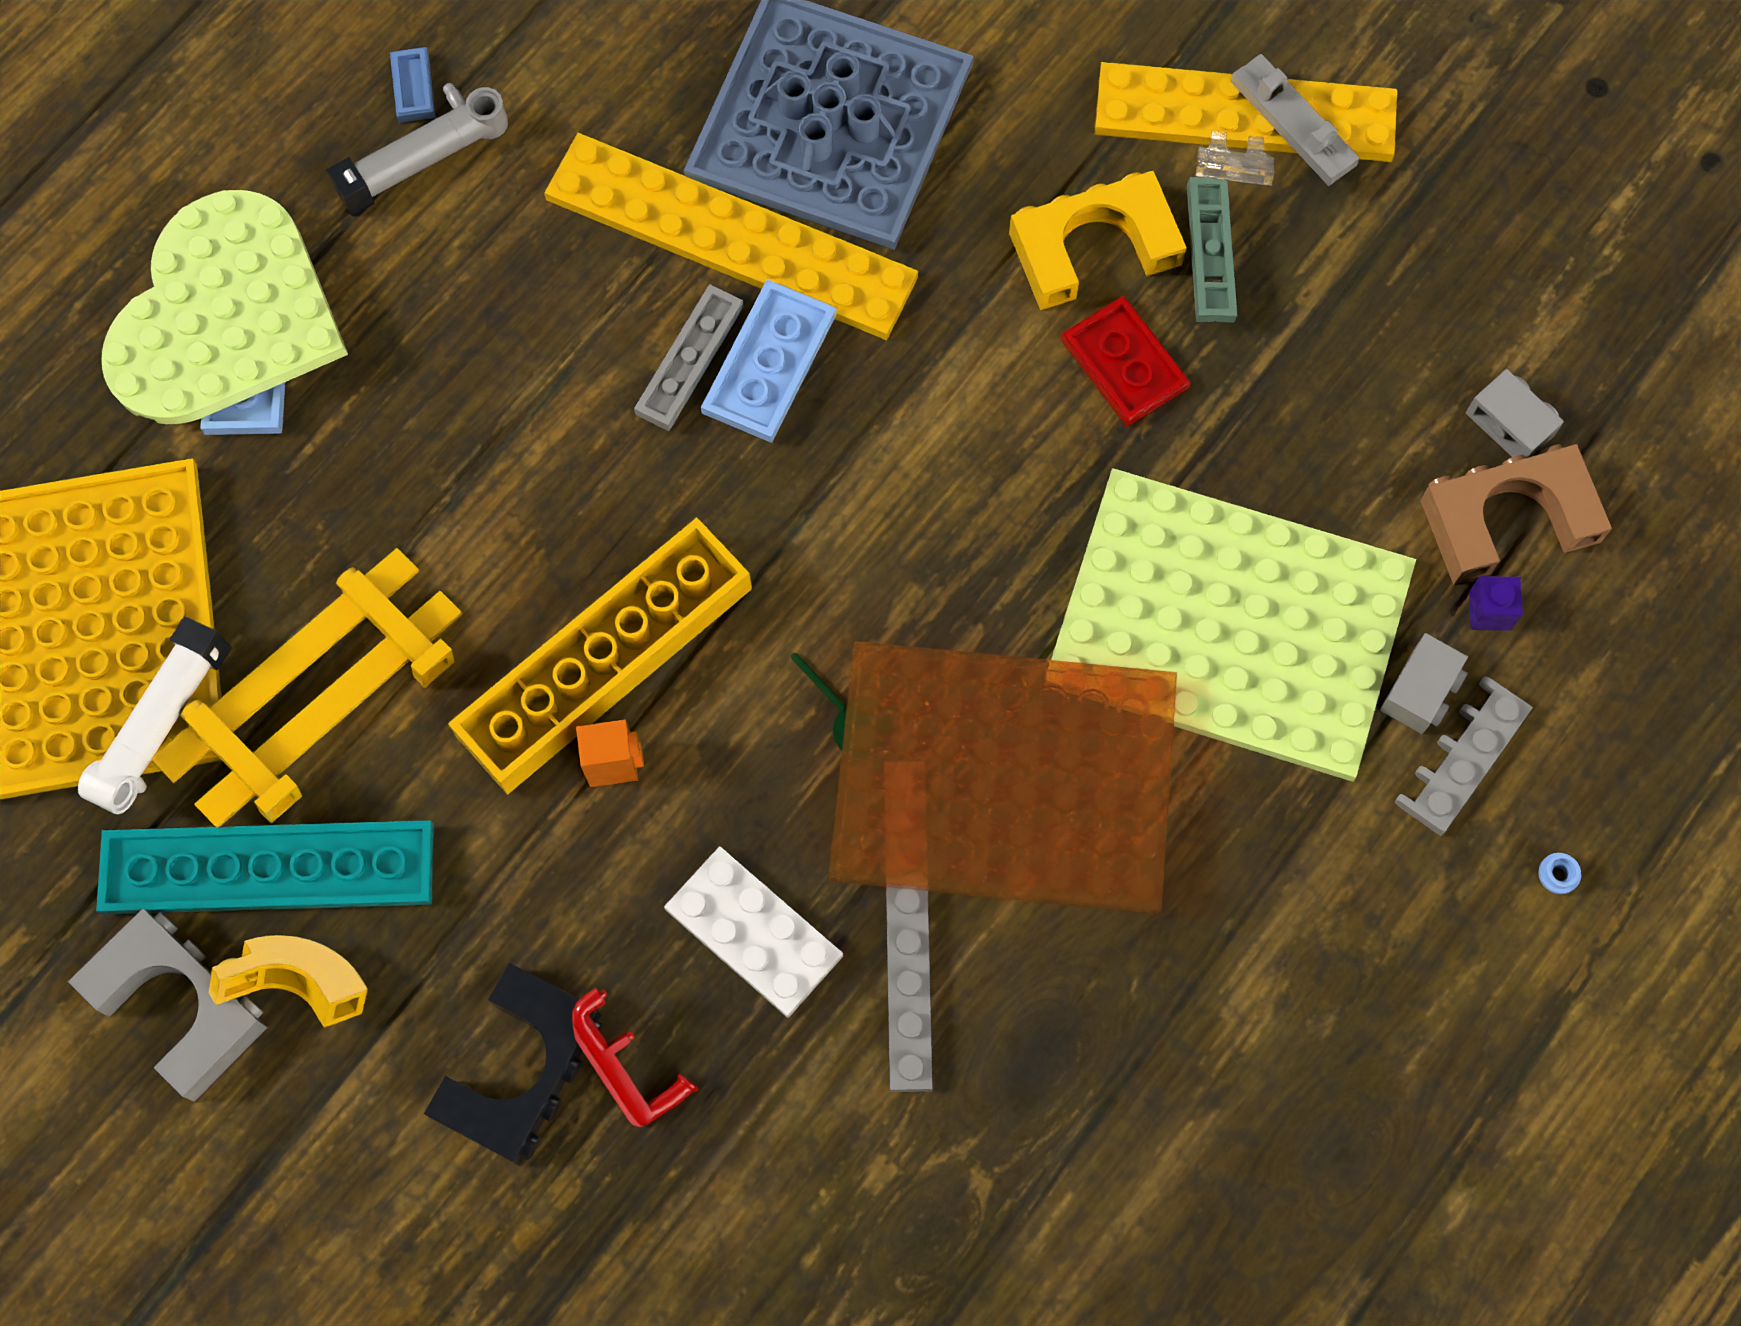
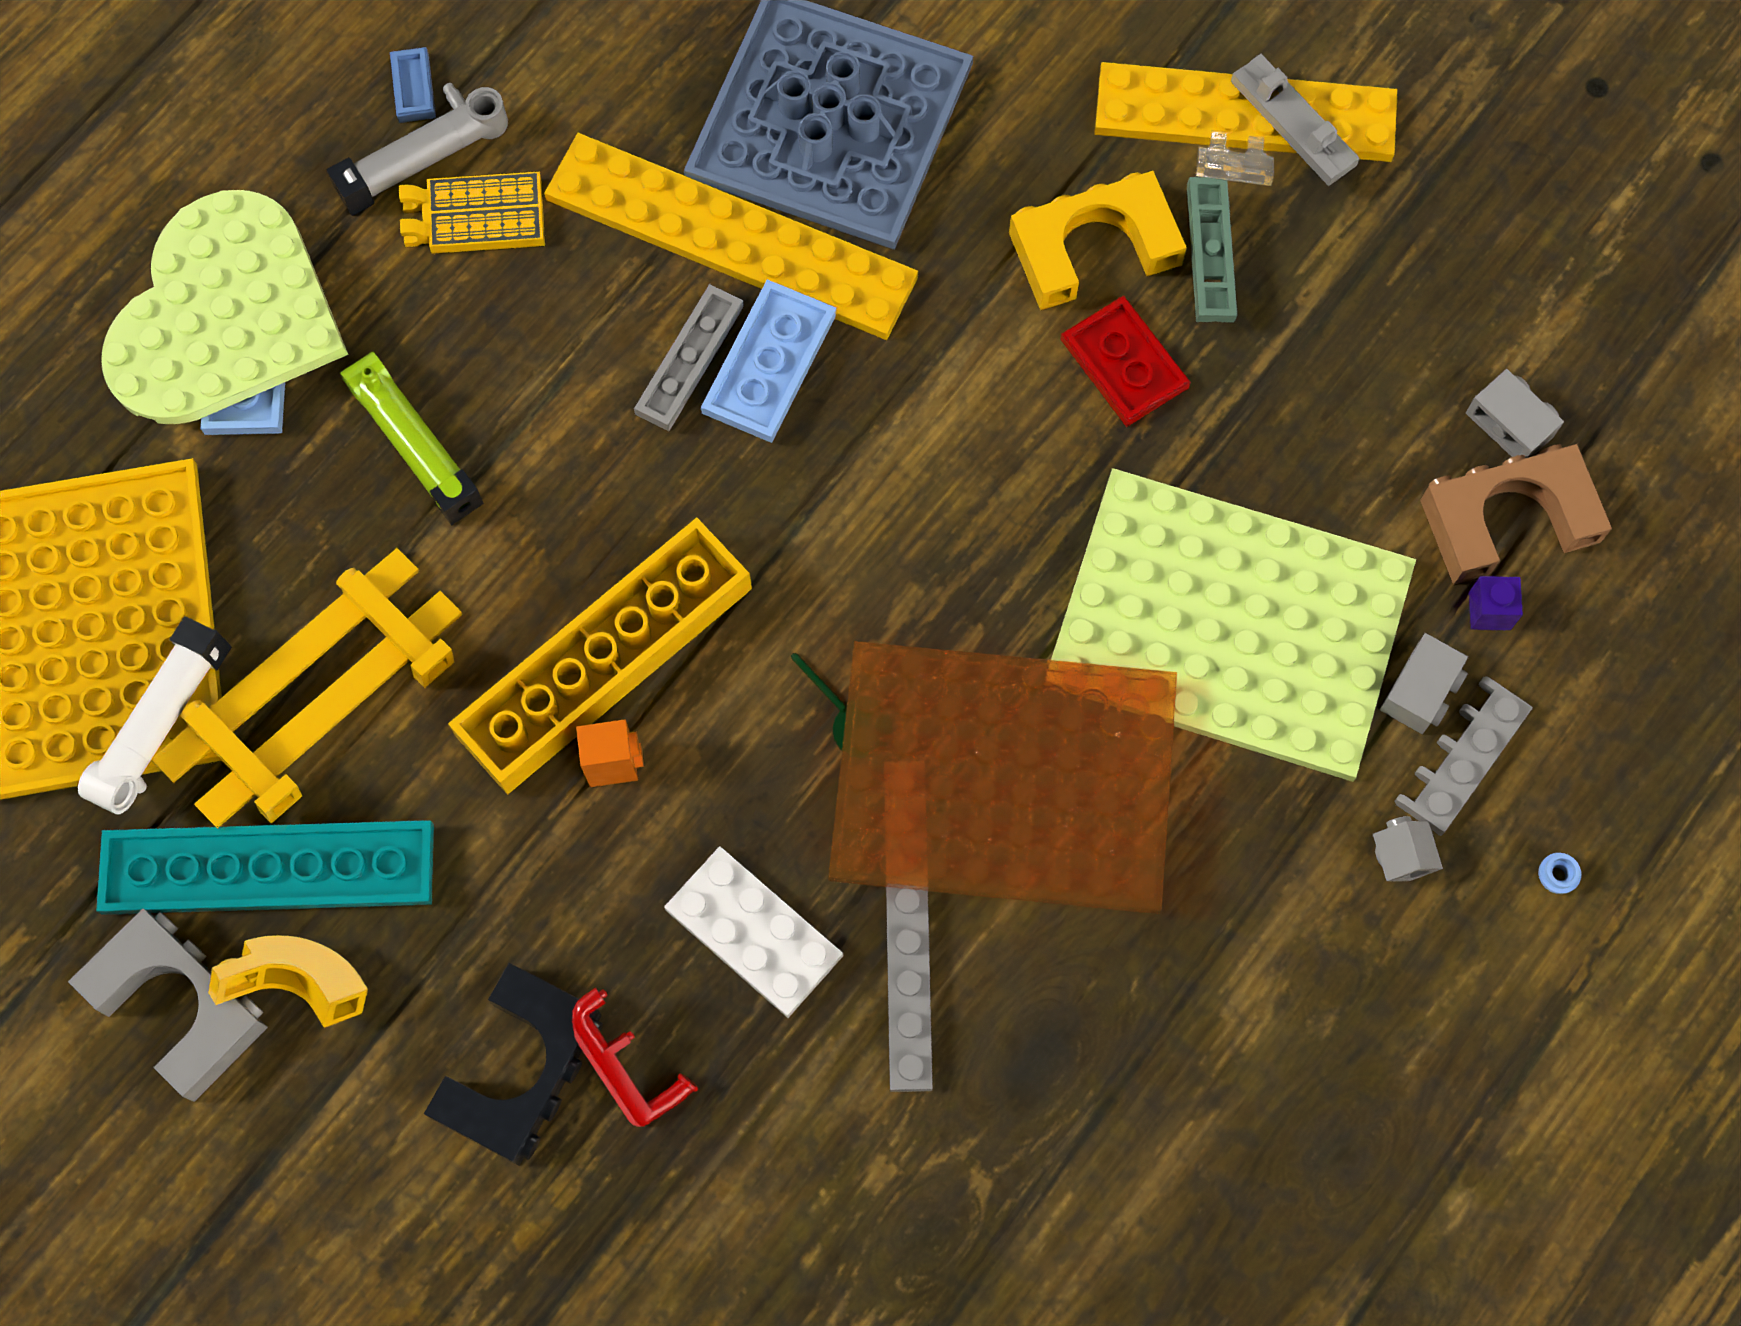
(412, 438): none -> lime piece
(475, 213): none -> yellow tile
(1406, 849): none -> light grey brick

